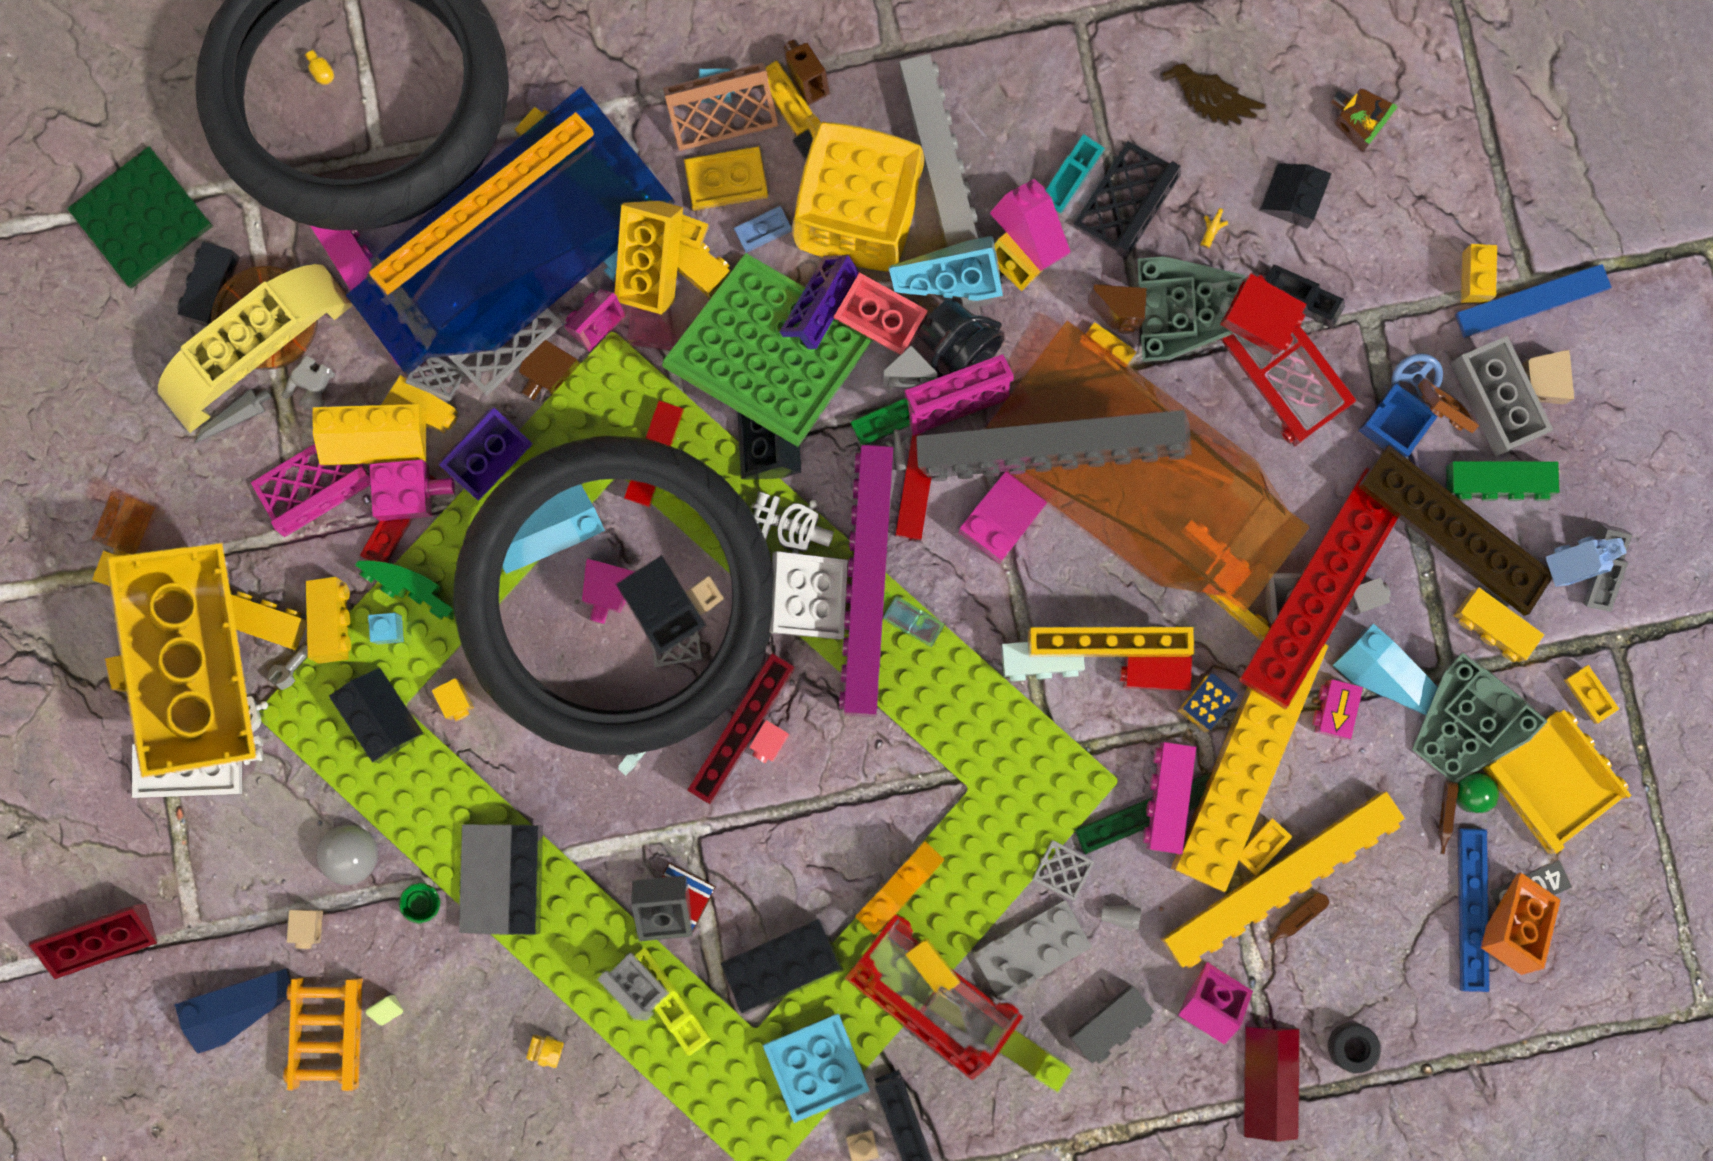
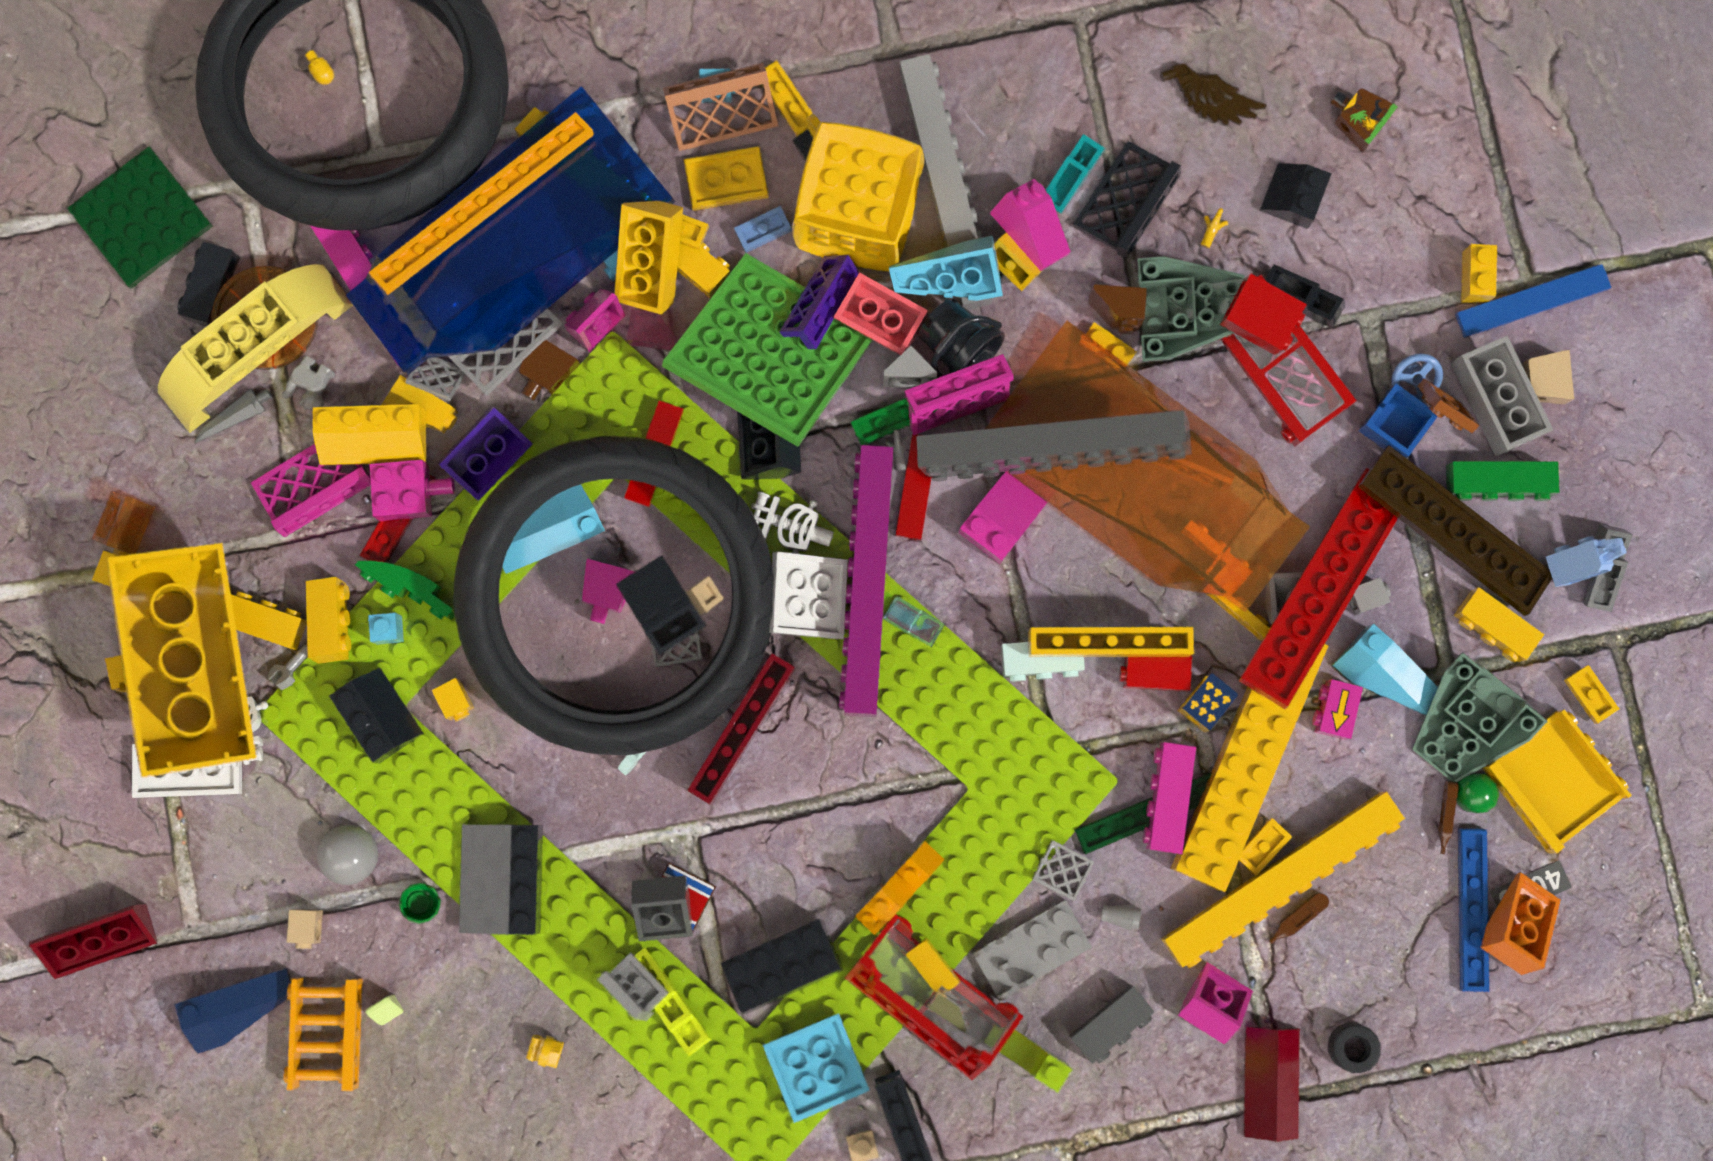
(768, 742): coral brick -> none
(806, 71): reddish brown torso -> none

